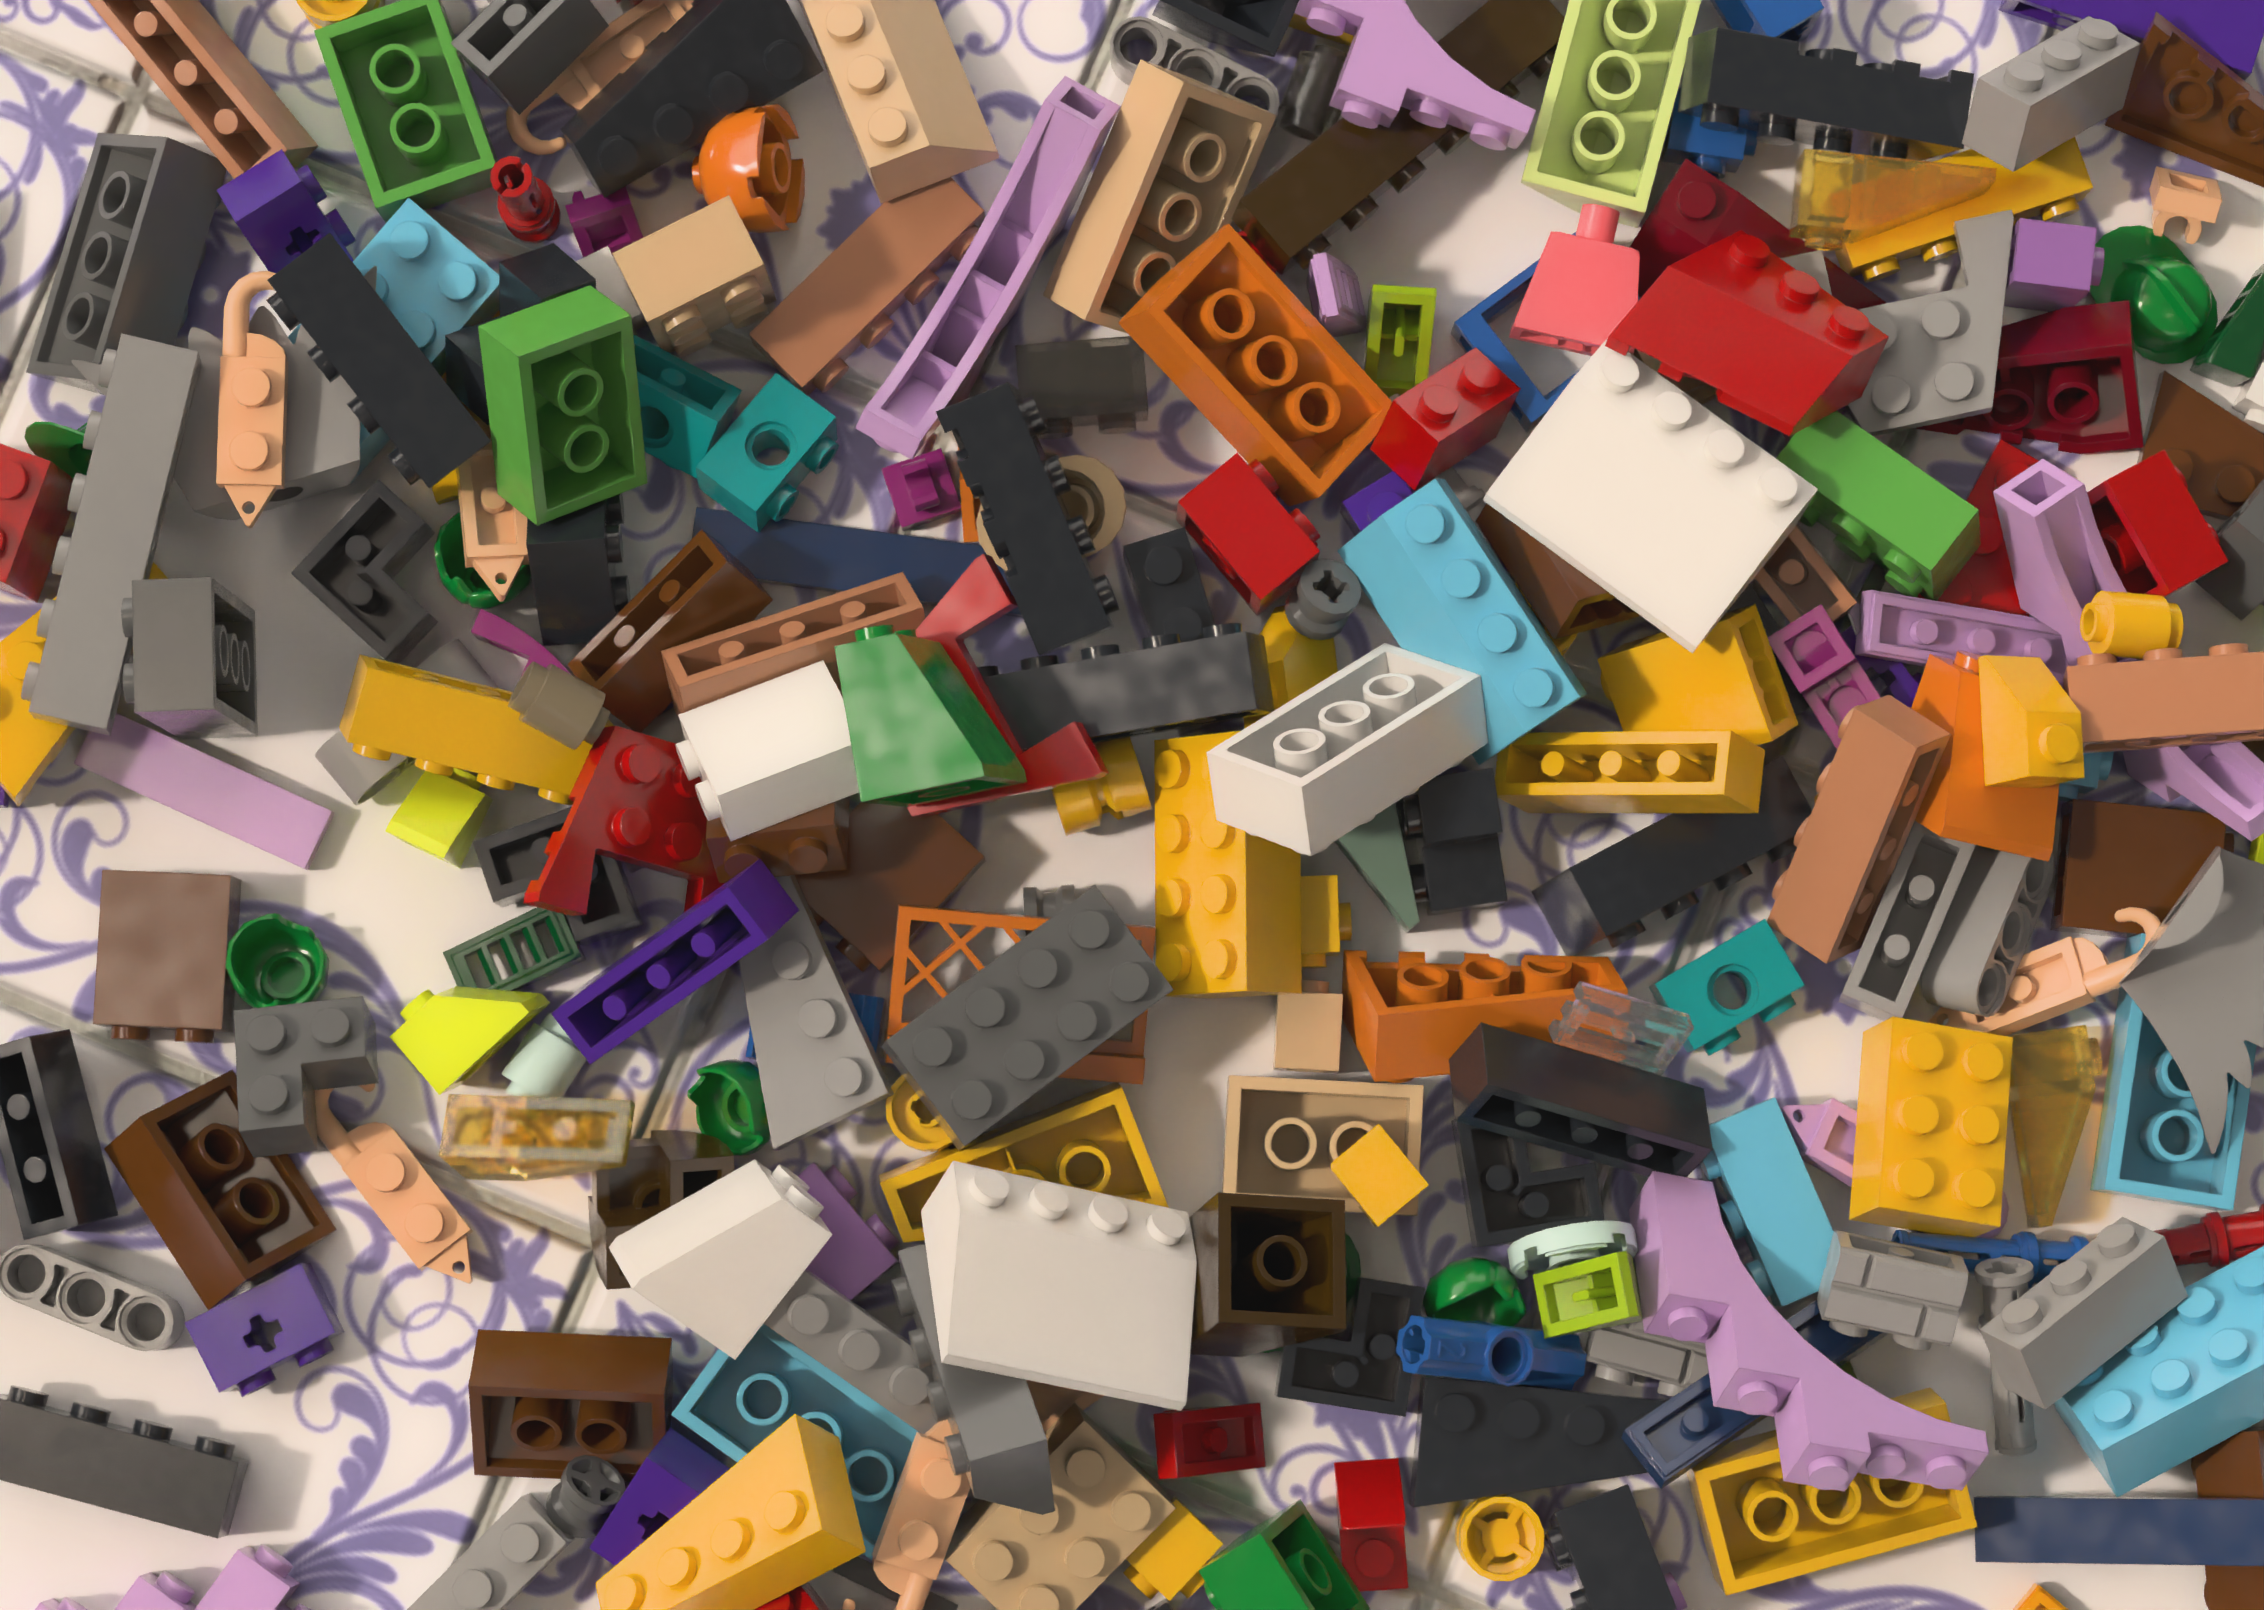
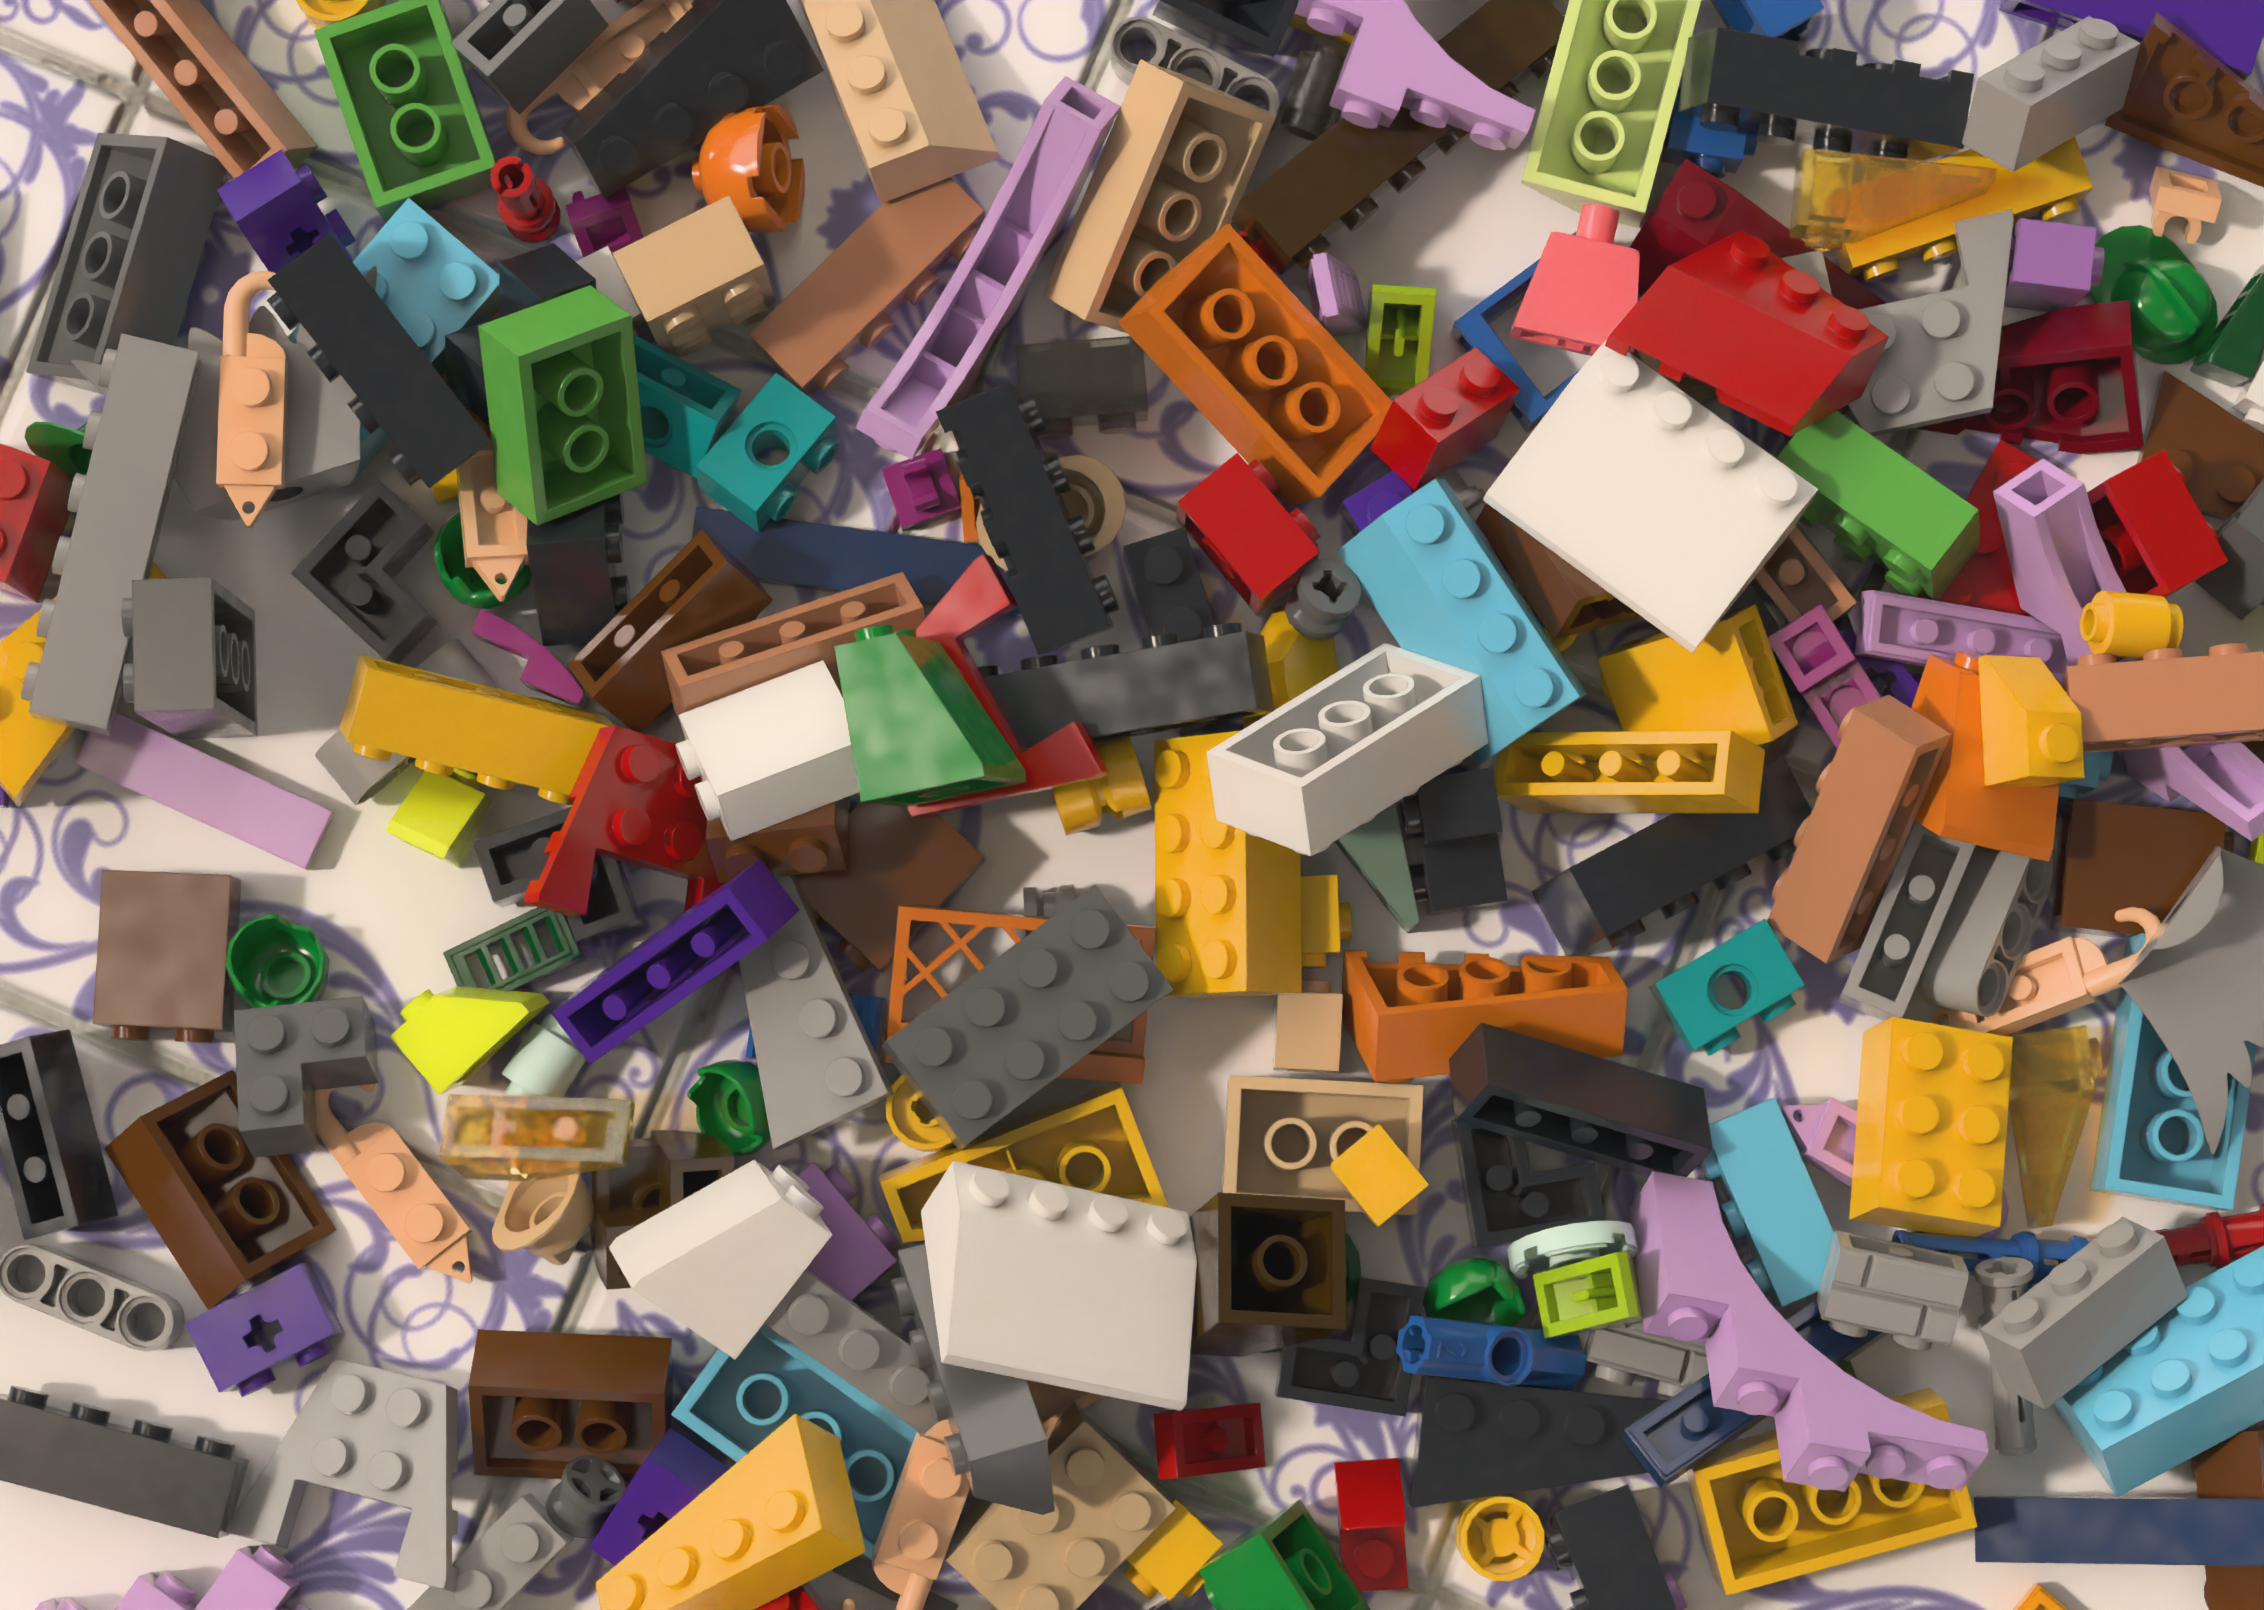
(375, 1440): none -> light grey wing
(544, 1217): none -> tan piece
(559, 705): dark tan brick -> none
(1628, 1021): clear tile -> none

